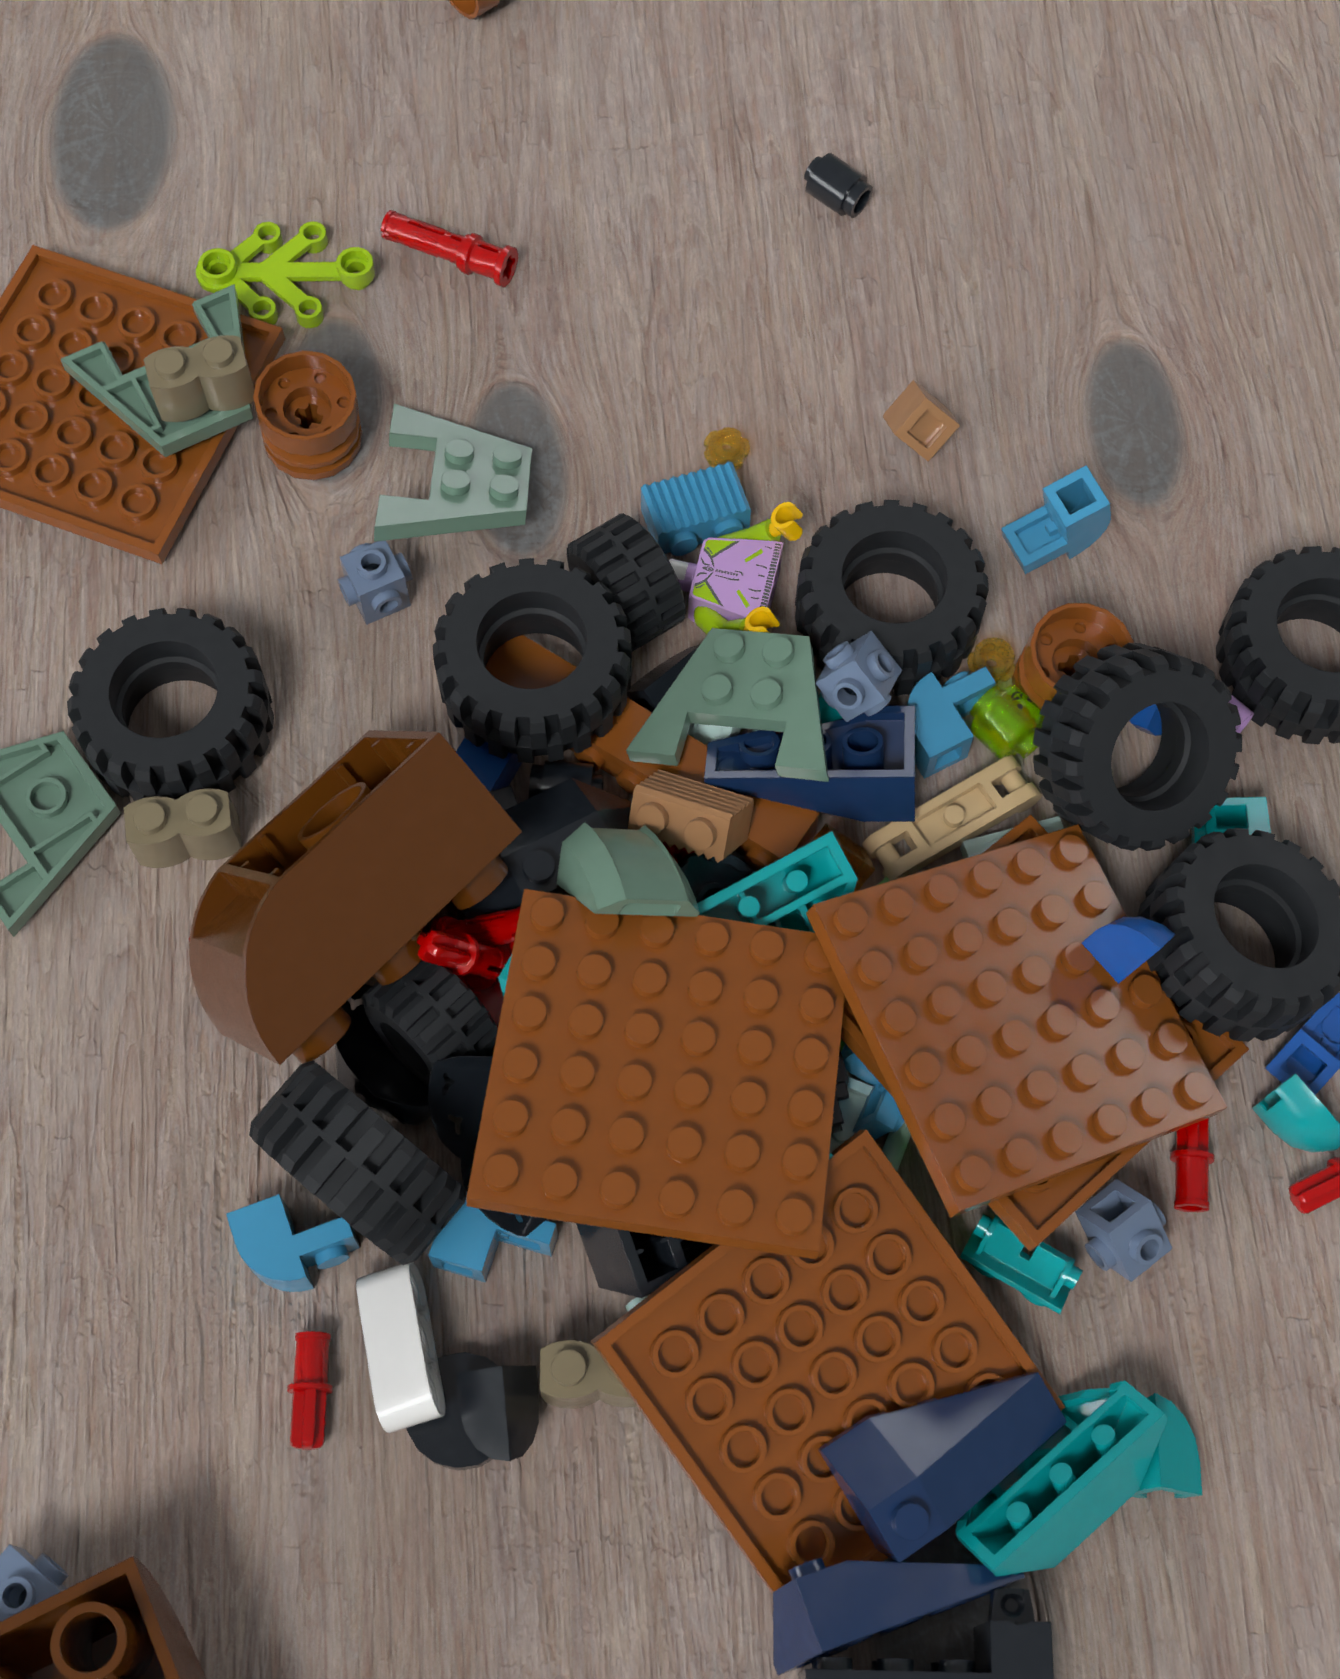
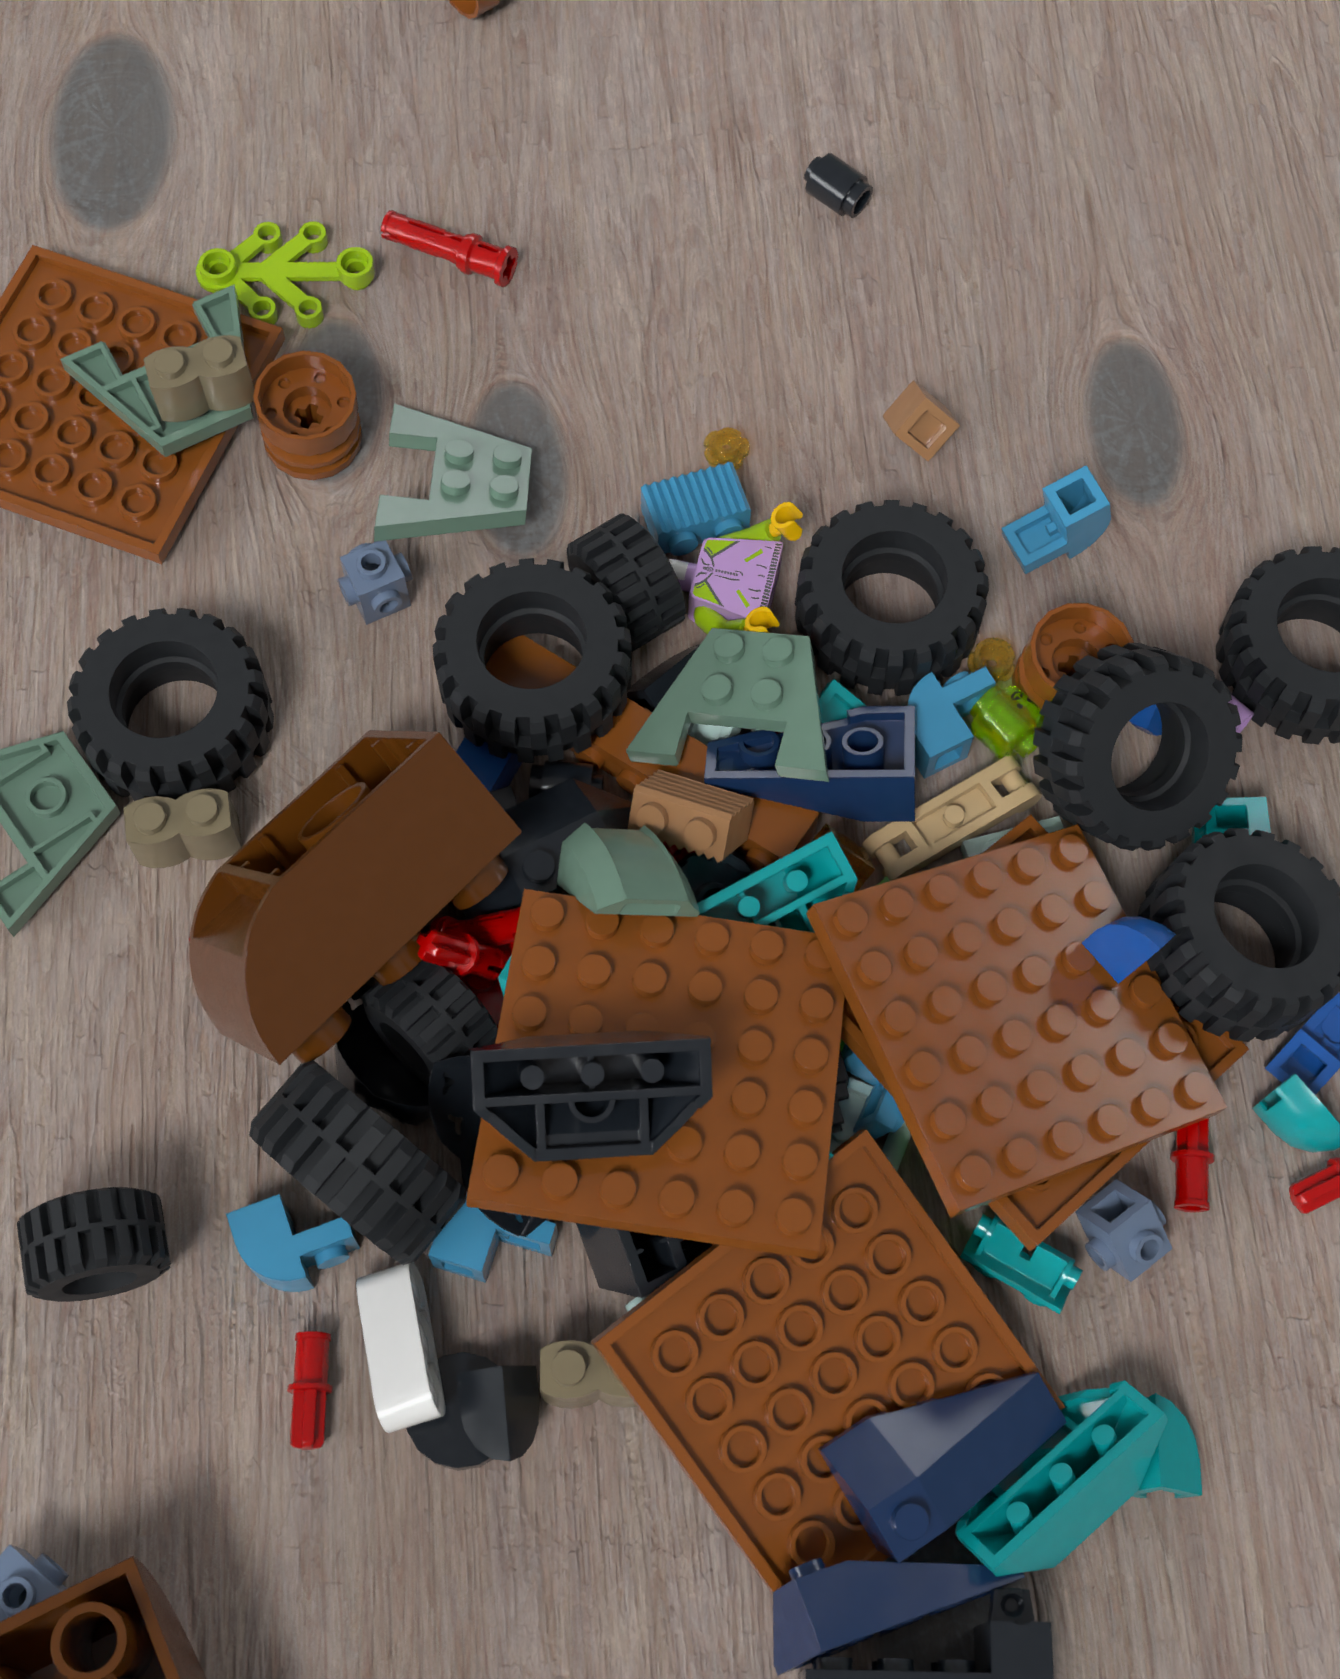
(93, 1244): none -> black tyre
(591, 1091): none -> black wedge
(858, 677): sand blue brick -> none

